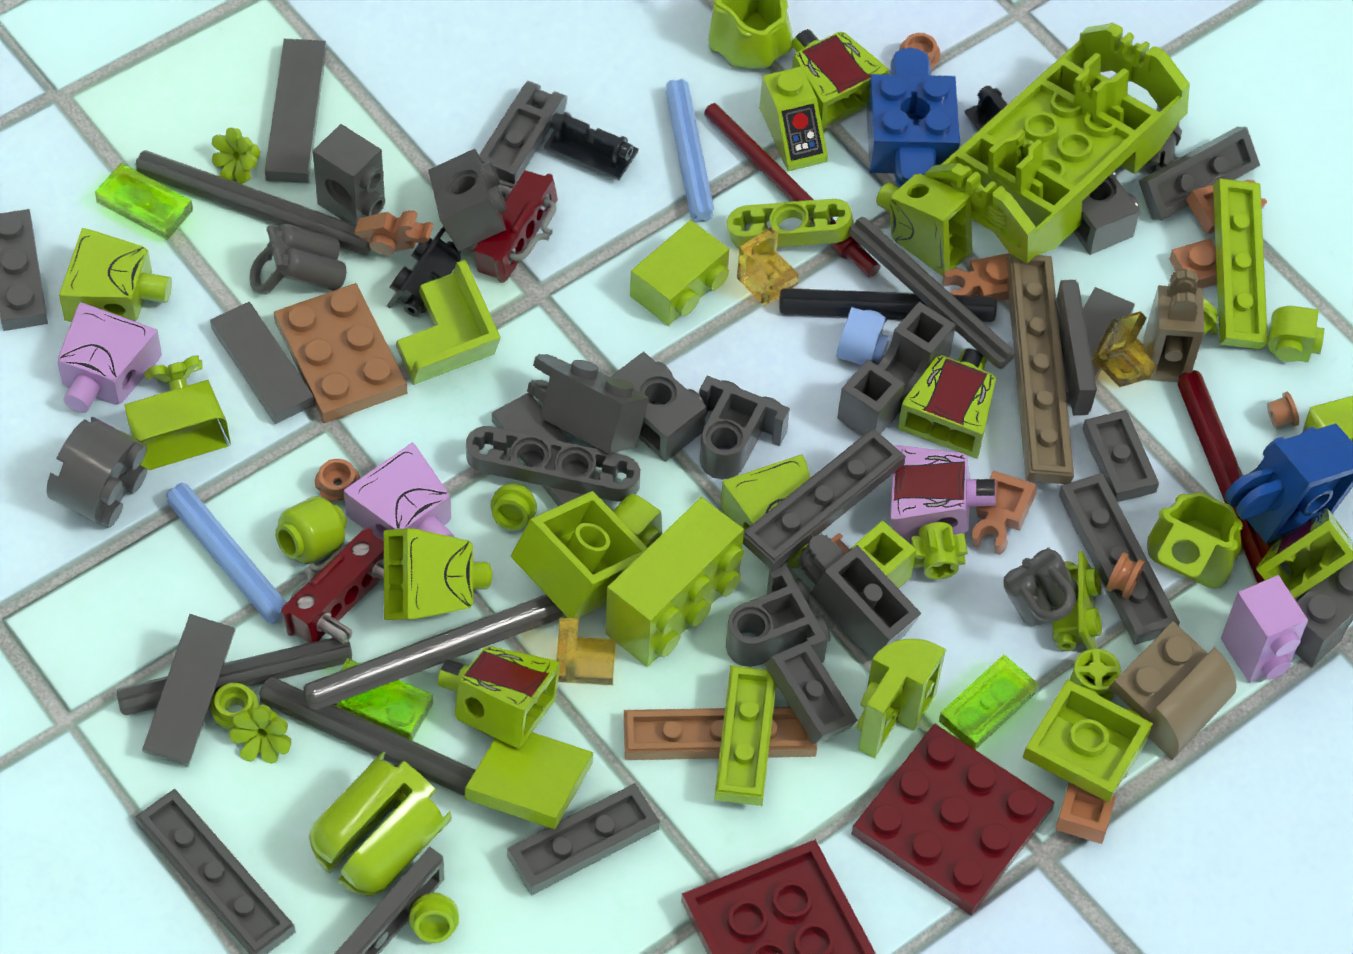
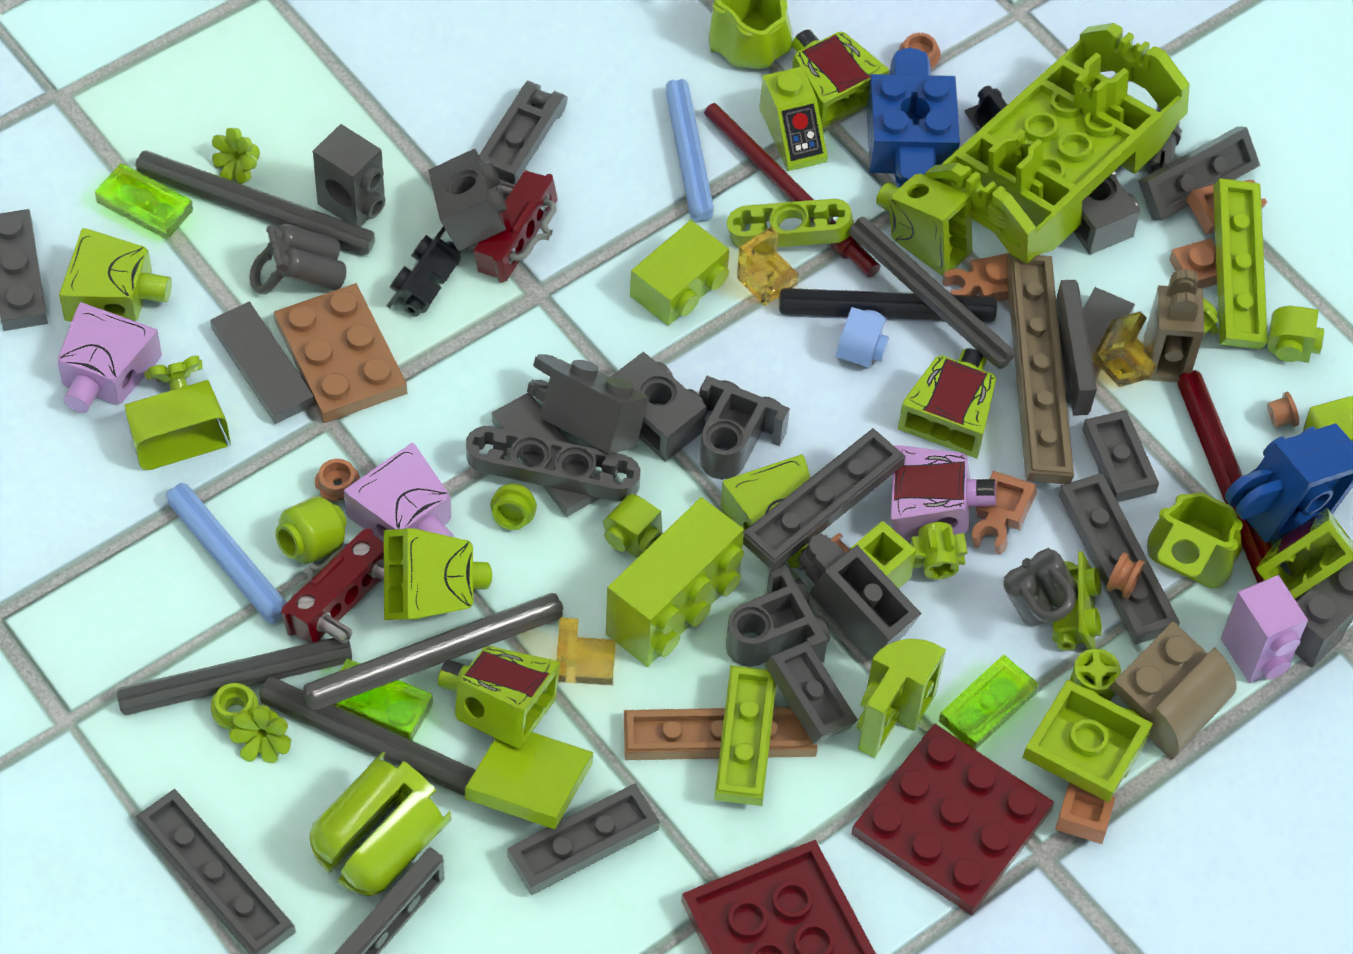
(97, 471): dark grey brick -> none
(189, 690): dark grey tile -> none
(295, 110): dark grey tile -> none
(392, 234): nougat plate -> none
(434, 917): lime plate -> none
(460, 332): lime panel -> none
(577, 553): lime brick -> none
(590, 147): black hinge -> none
(877, 391): dark grey arch -> none

